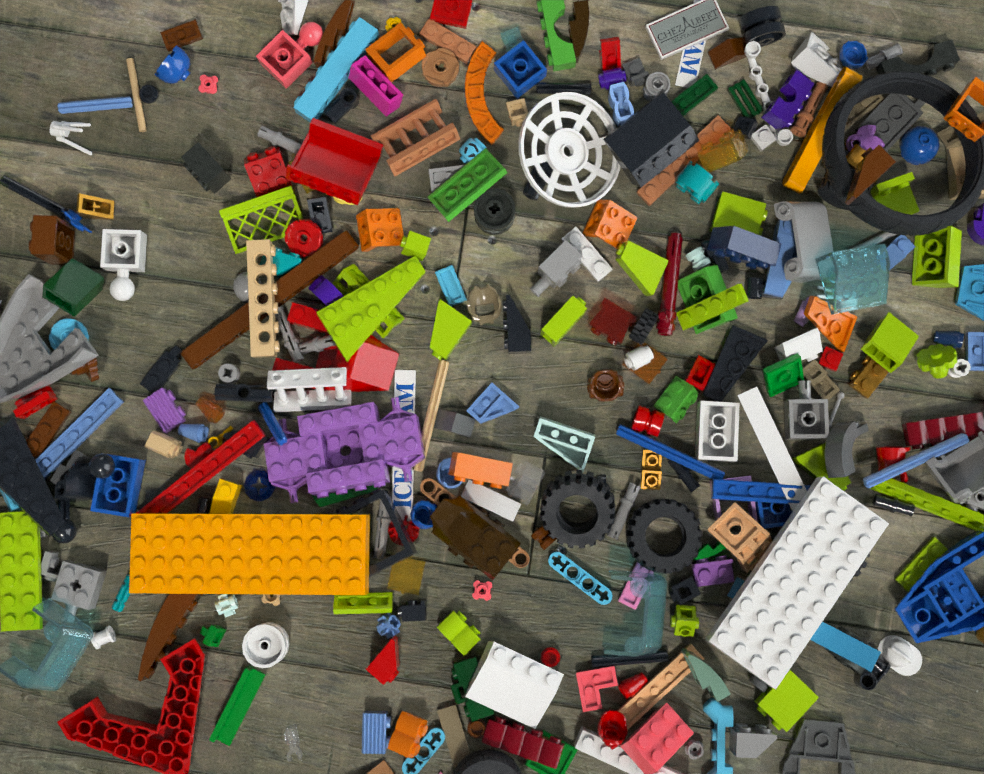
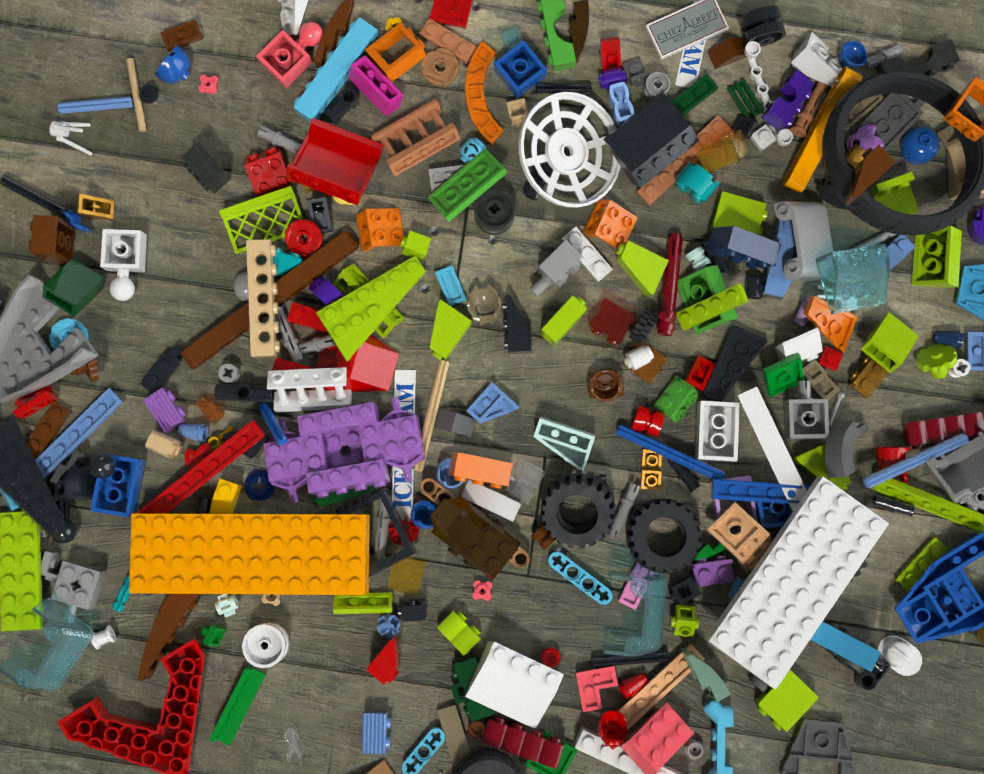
(407, 734): orange brick -> none
(750, 741): light grey slope -> none

